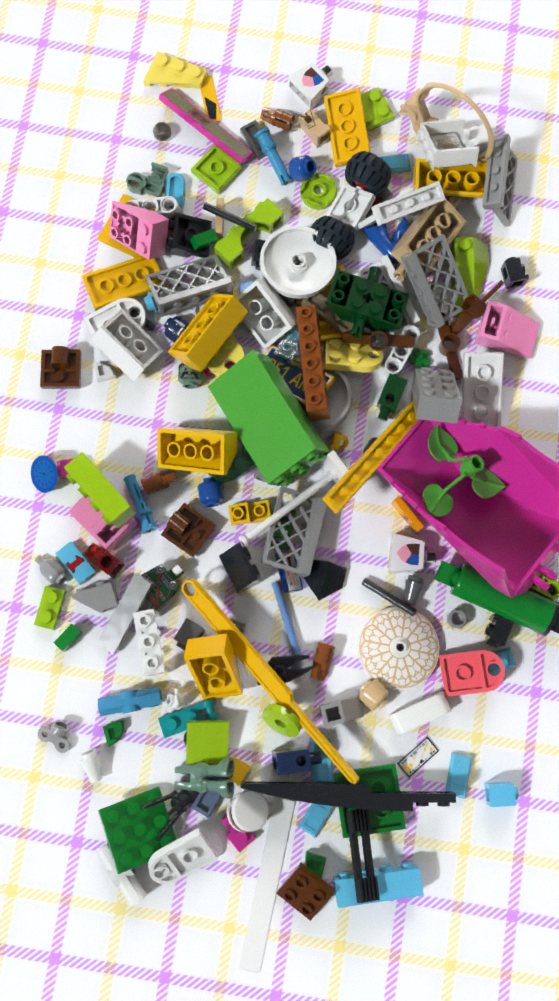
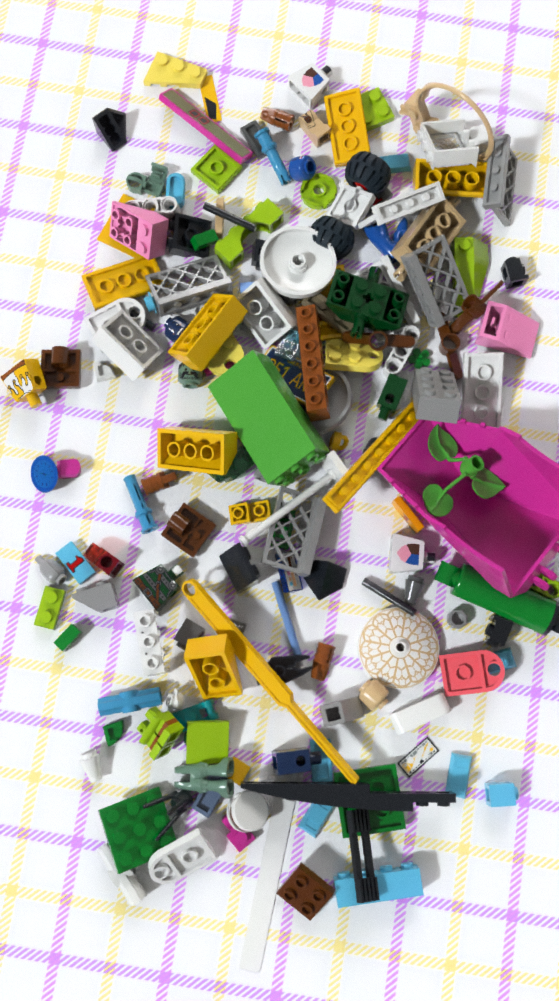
(25, 382): none -> yellow torso
(56, 735): light grey piece -> none
(91, 520): bright pink slope -> none
(100, 491): lime wedge -> none
(111, 127): none -> black slope
(123, 615): light grey tile -> none
(160, 732): none -> lime hips
(162, 127): clear smoke plate -> none
(211, 492): blue head -> none
(281, 721): lime tile -> none
(315, 863): green tile -> none

